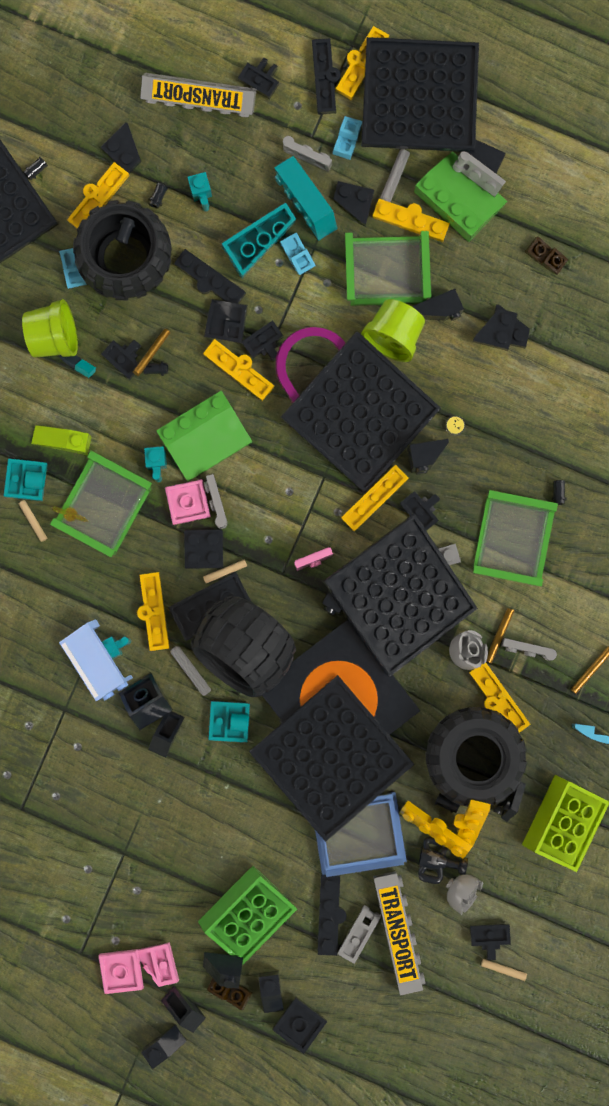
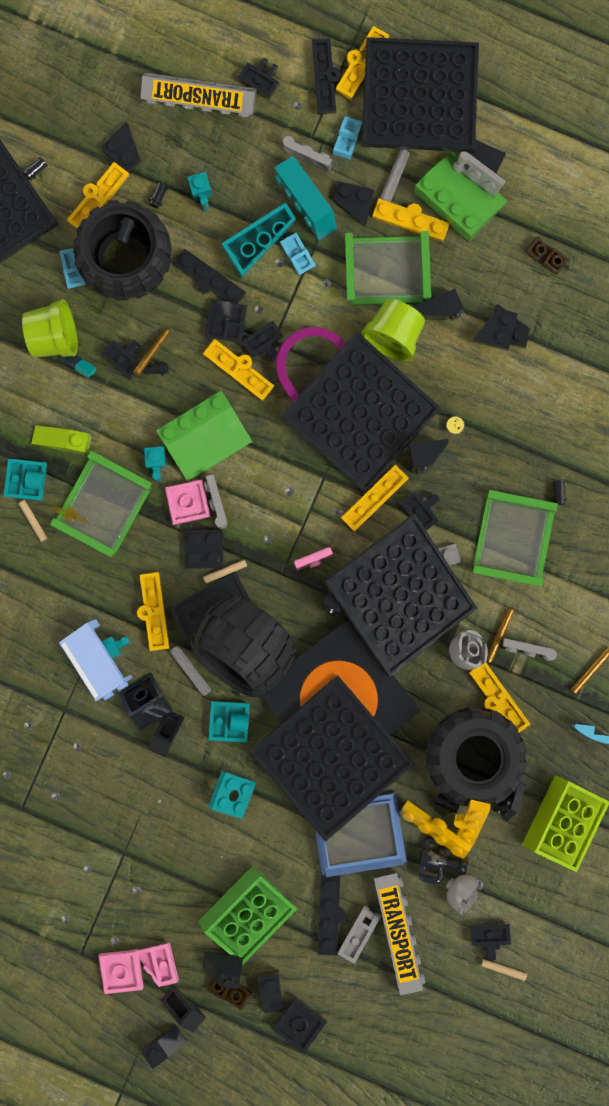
(226, 784): none -> teal piece

